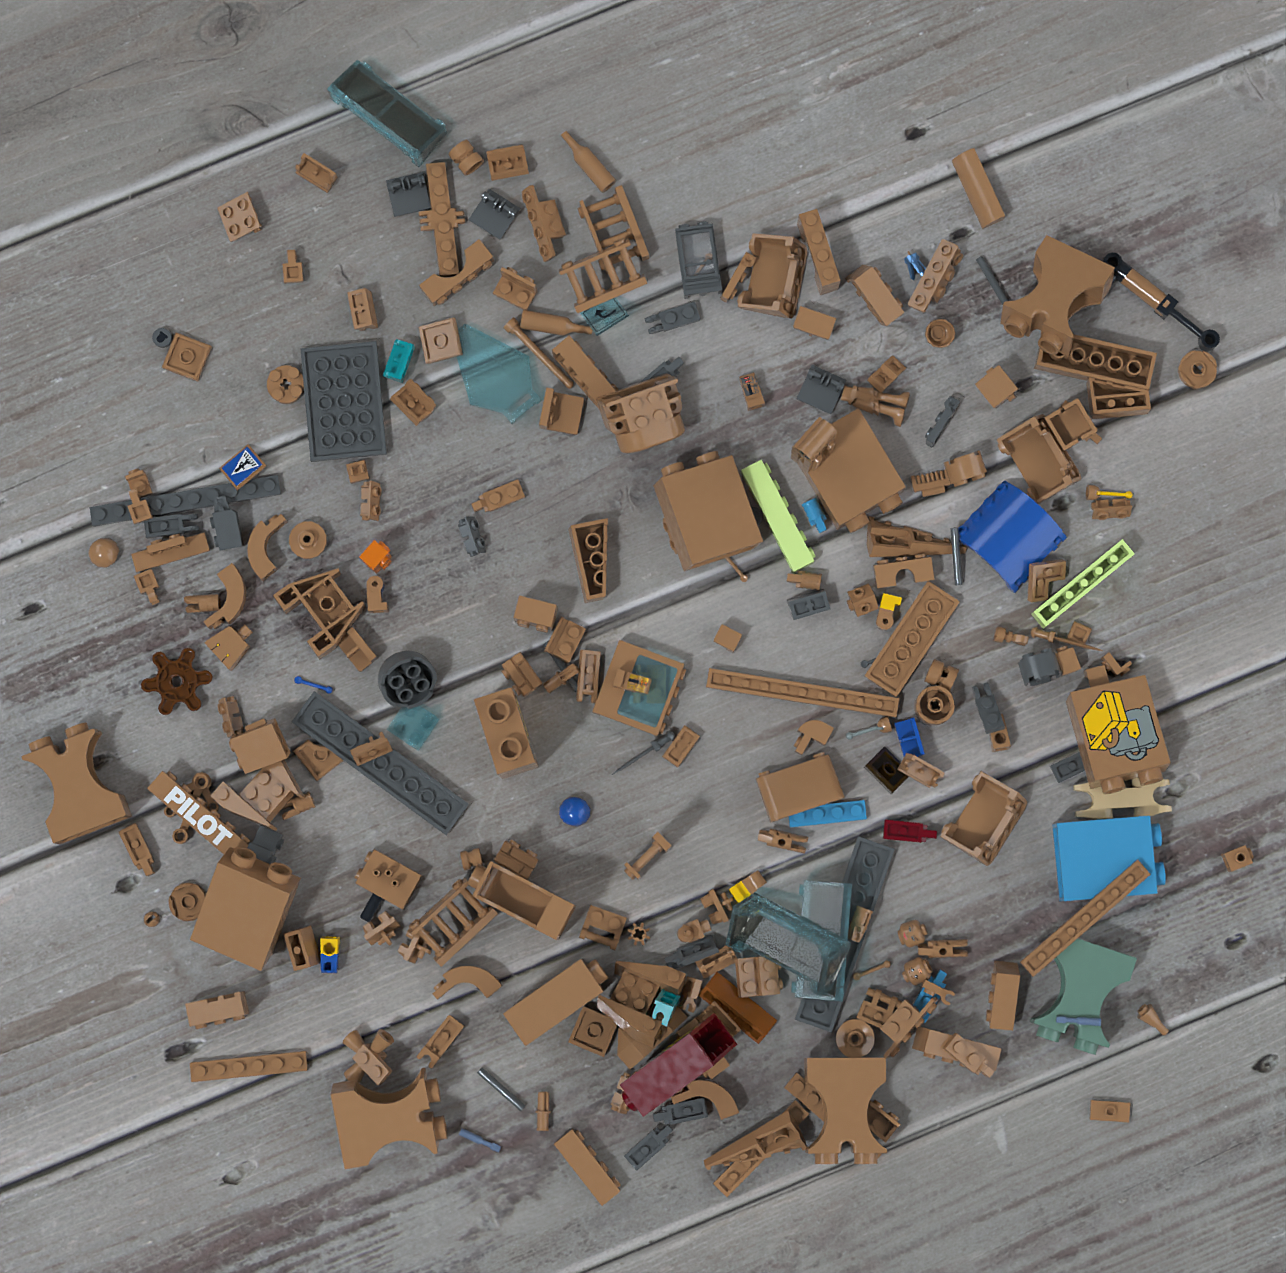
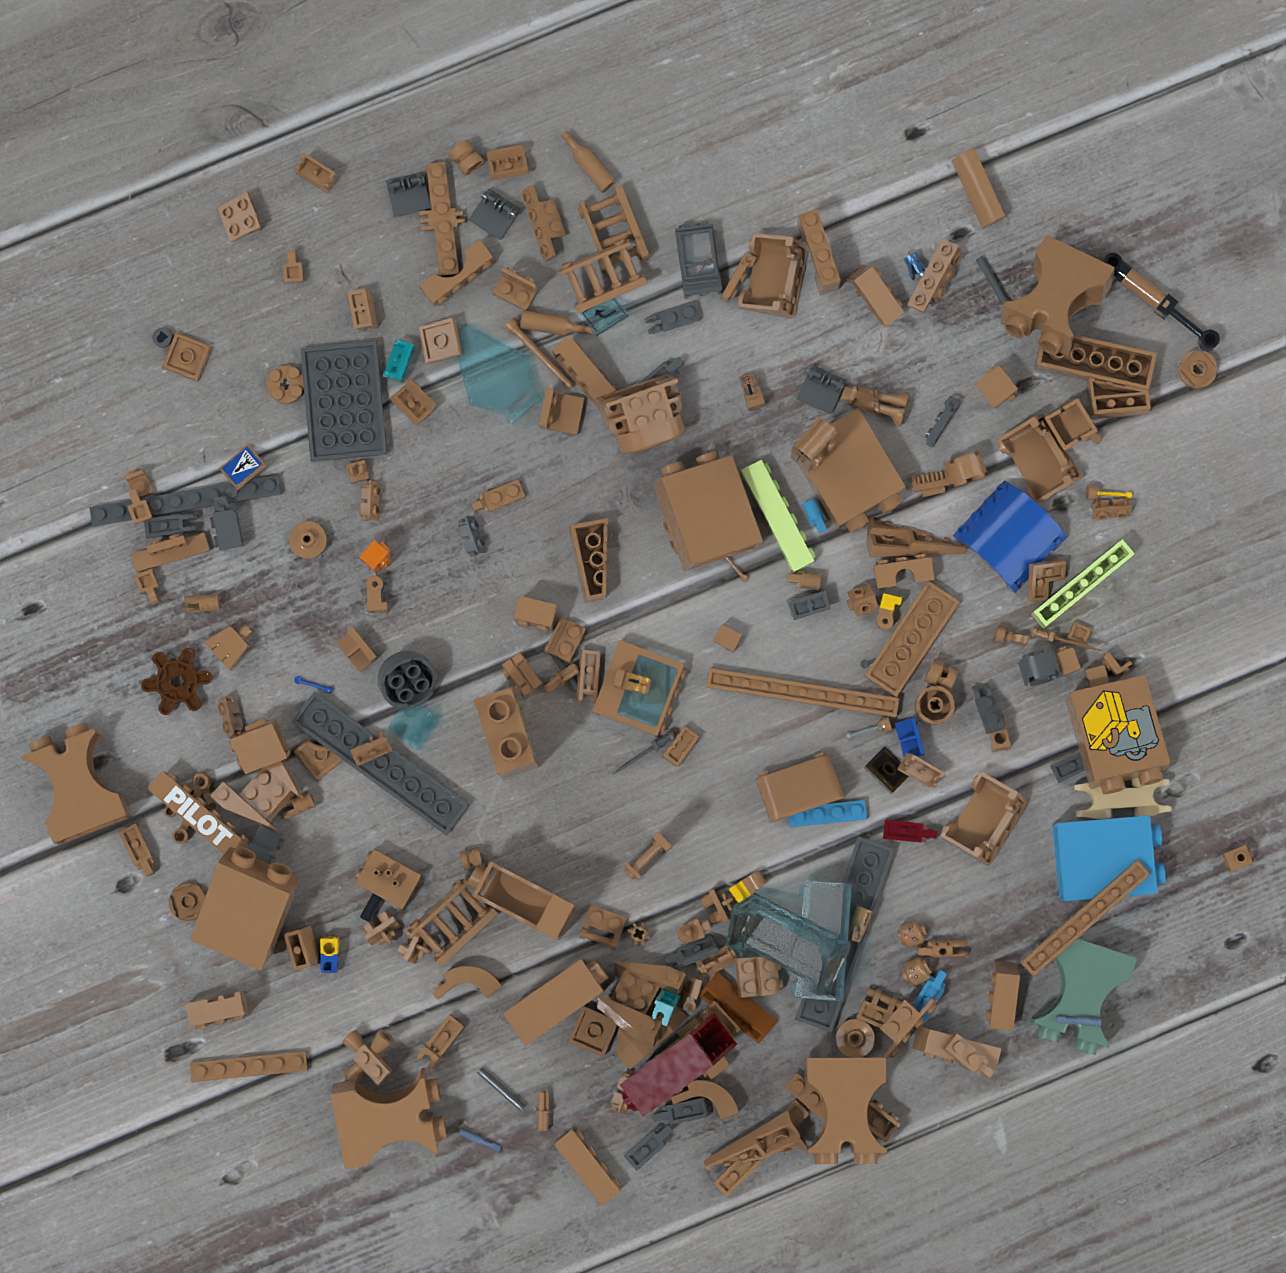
(103, 552): medium nougat hair -> none
(154, 922): medium nougat hinge -> none
(235, 598): medium nougat arch -> none
(258, 546): medium nougat arch -> none
(326, 606): medium nougat wedge -> none
(387, 111): windscreen -> none
(516, 859): medium nougat brick -> none
(574, 811): blue hair -> none
(773, 838): medium nougat hinge -> none
(812, 730): medium nougat brick -> none
(814, 323): medium nougat panel -> none
(886, 374): medium nougat slope -> none
(886, 964): medium nougat hinge -> none
(931, 989): medium nougat plate -> none
(940, 333): medium nougat hair -> none
(956, 556): dark grey bar -> none
(1109, 1111): medium nougat plate -> none
(1149, 1016): medium nougat cone -> none

